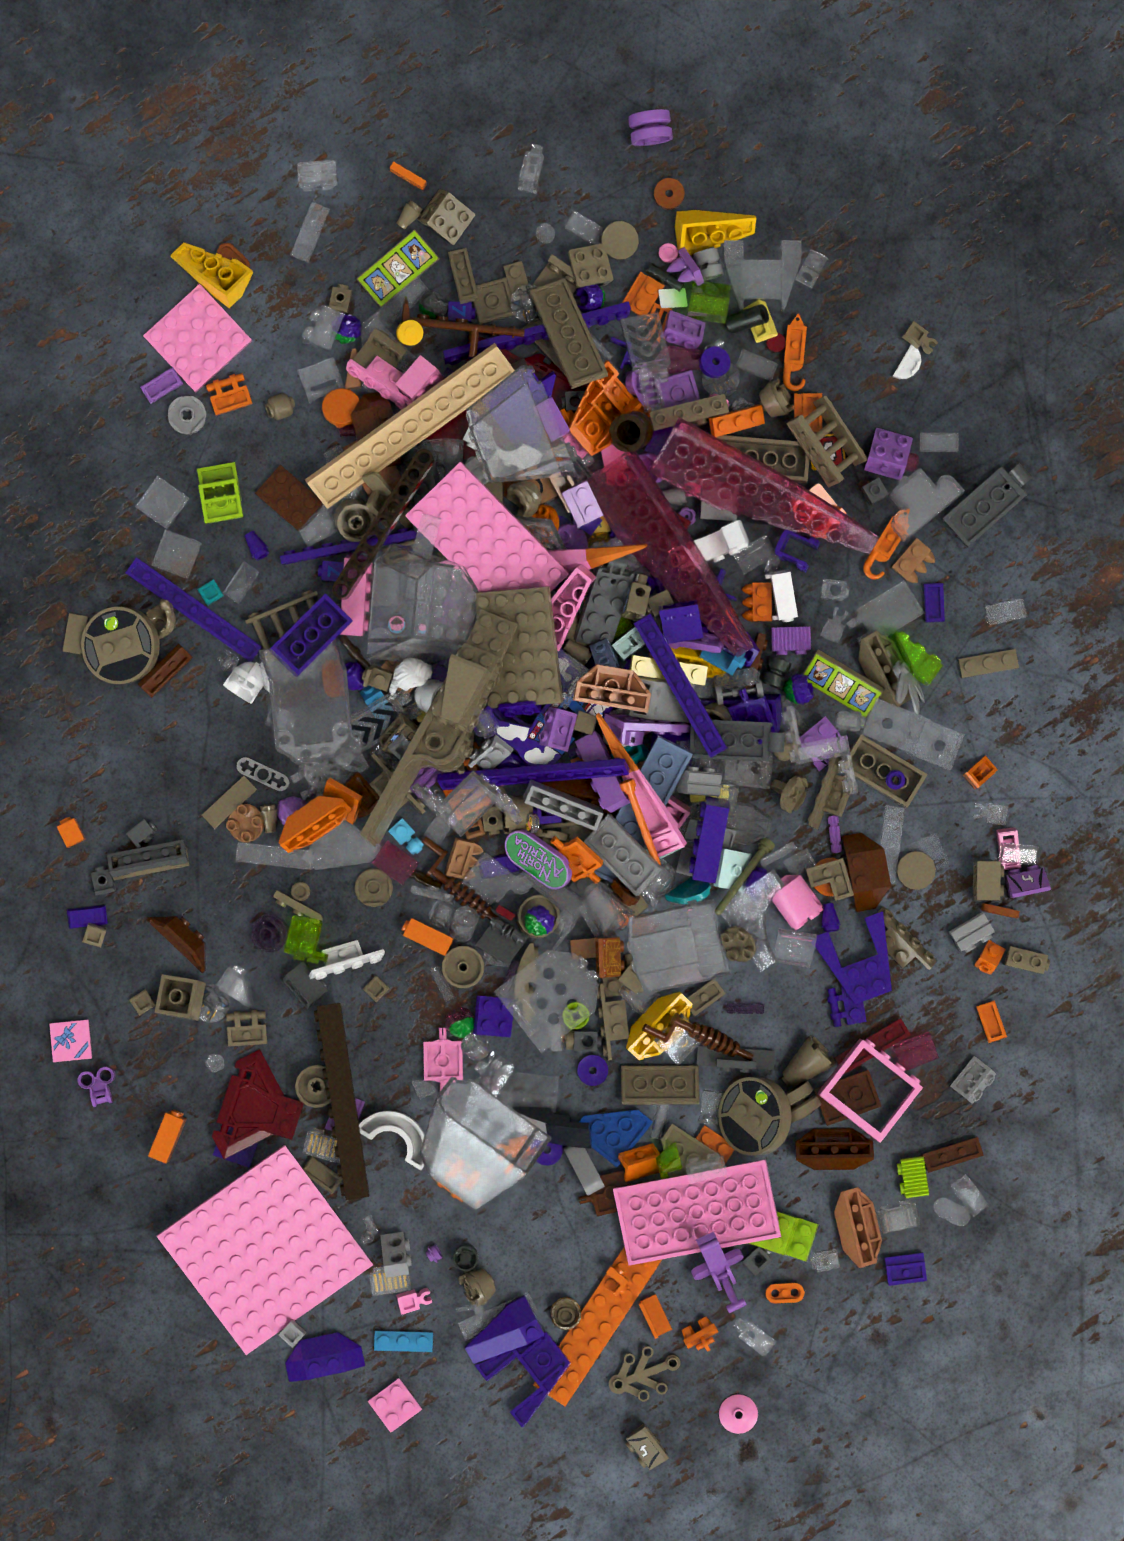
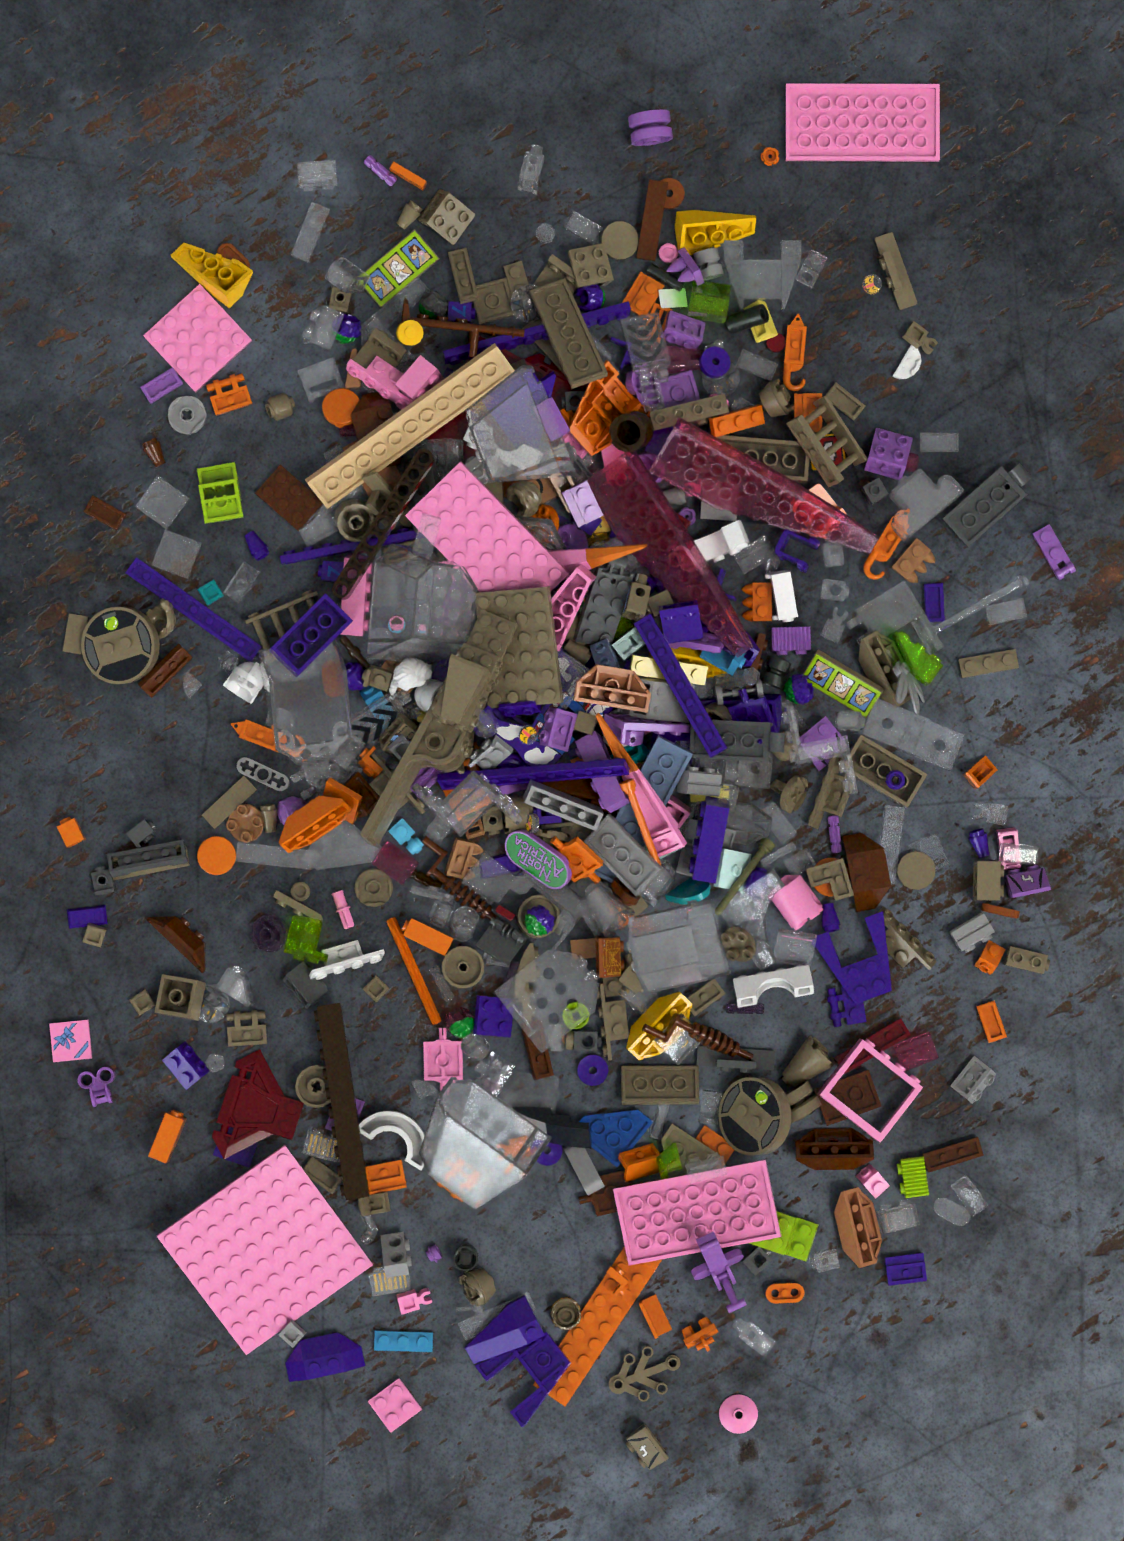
(104, 513): none -> reddish brown tile
(154, 451): none -> reddish brown cone
(185, 1065): none -> dark purple bracket
(190, 685): none -> clear tile
(216, 855): none -> orange tile
(255, 733): none -> orange plate
(343, 909): none -> bright pink axle
(344, 274): none -> clear torso
(369, 766): none -> orange bracket
(374, 1204): none -> dark tan bracket
(380, 170): none -> medium lavender axle
(385, 1177): none -> orange plate
(413, 970): none -> orange axle
(510, 789): none -> medium lavender beam
(528, 735): none -> tile
(539, 1062): none -> reddish brown plate
(652, 220): none -> reddish brown slope
(770, 151): none -> orange plate
(780, 825): none -> clear tile
(795, 979): none -> white arch
(832, 554): none -> clear brick
(845, 401): none -> dark tan tile
(863, 122): none -> bright pink plate
(872, 284): none -> clear tile
(872, 1180): none -> bright pink bracket
(896, 273): none -> dark tan bracket
(928, 633): none -> clear tile
(979, 841): none -> dark purple cone
(1053, 551): none -> medium lavender plate

